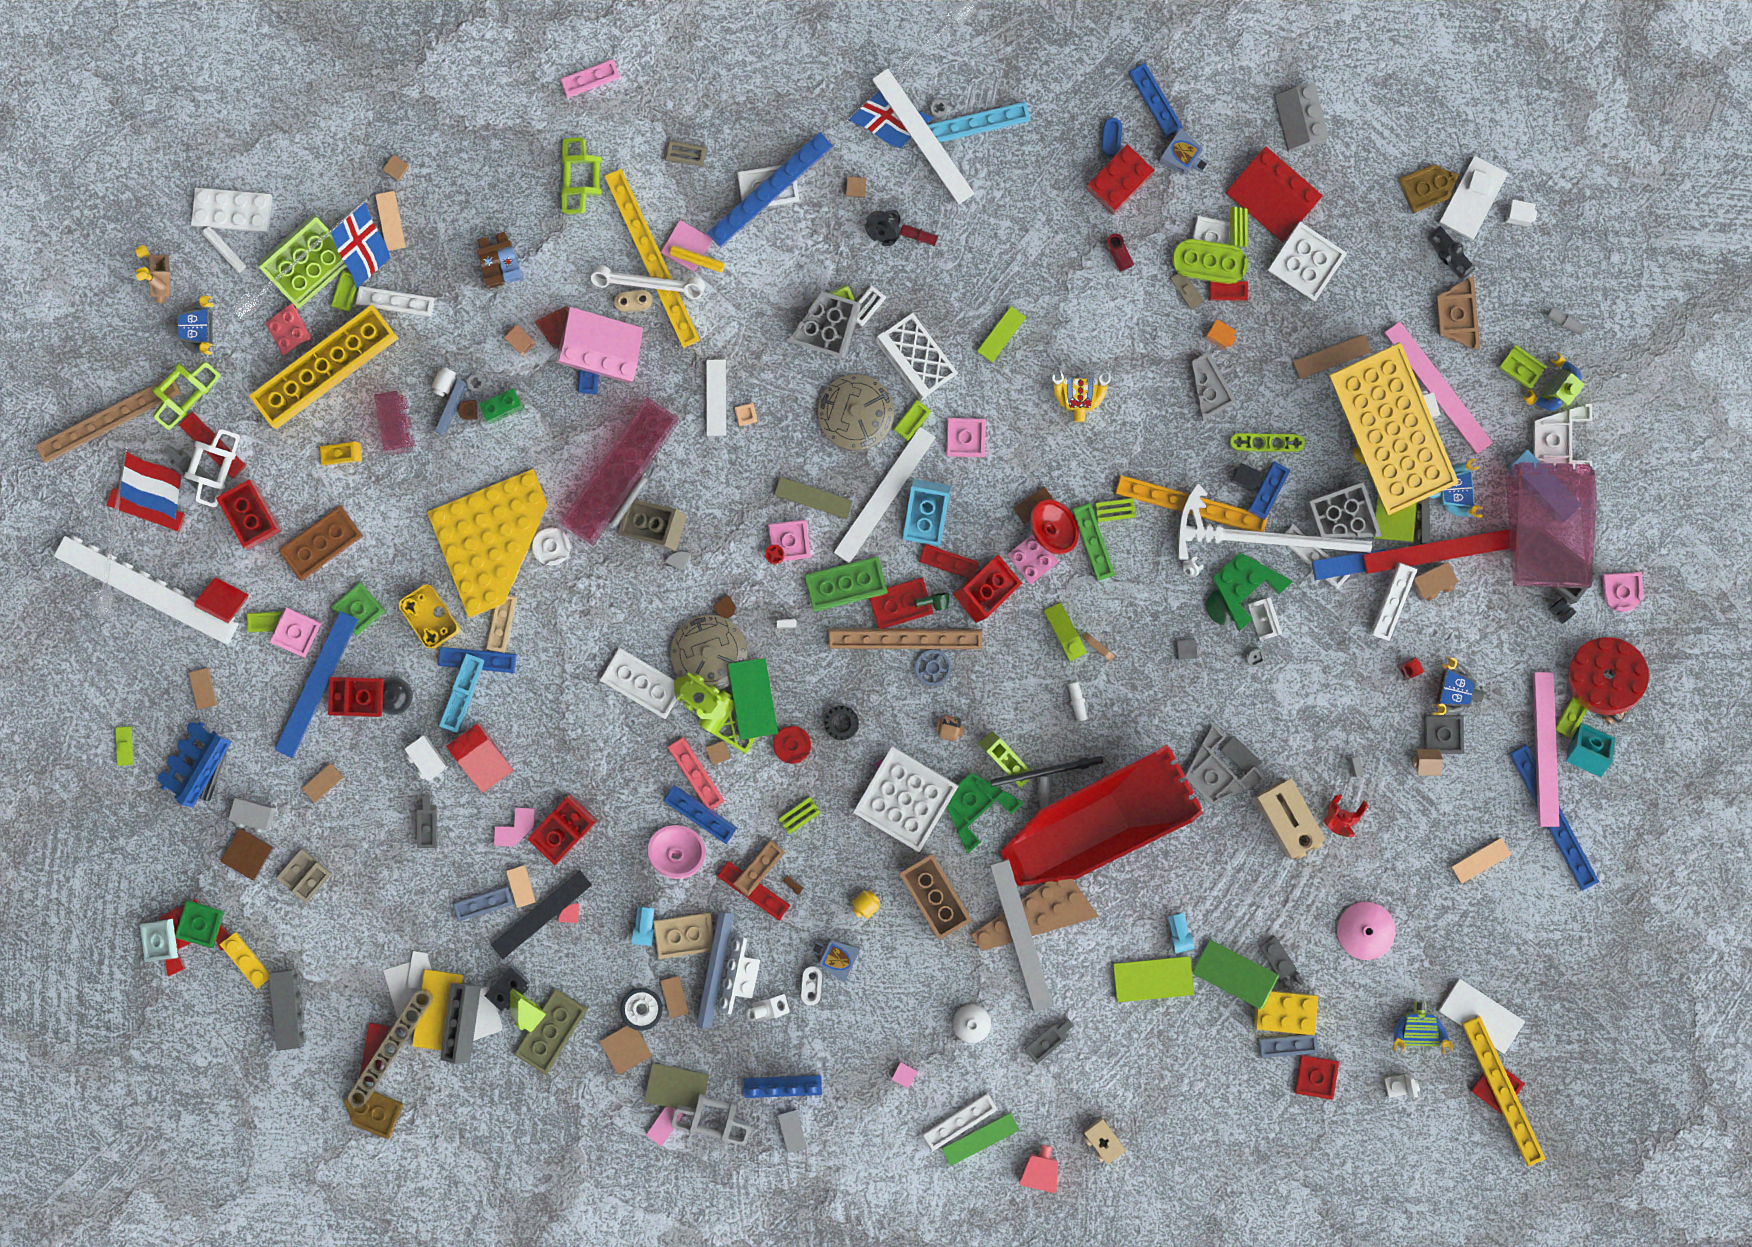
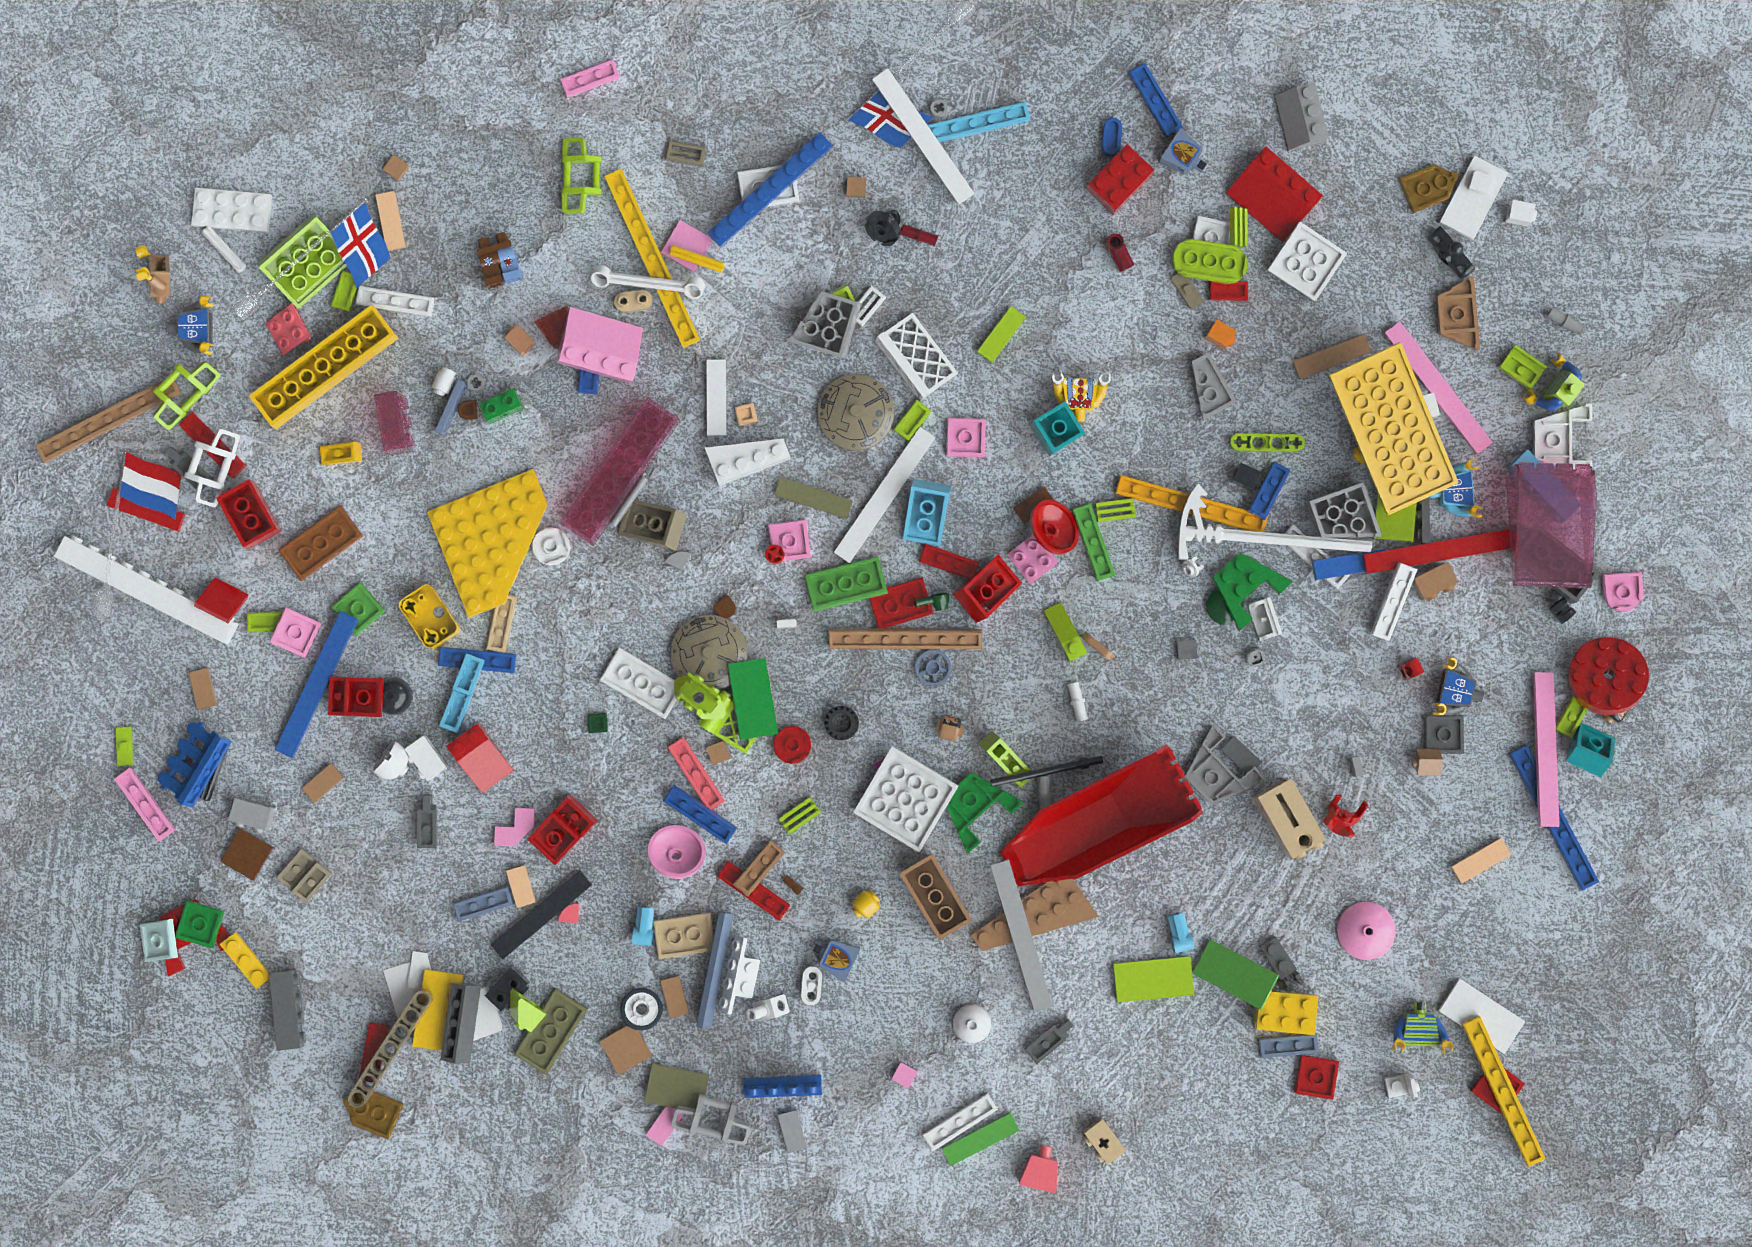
(144, 804): none -> bright pink plate
(392, 762): none -> white cylinder
(597, 723): none -> dark green tile
(743, 459): none -> white wedge
(1057, 428): none -> teal slope

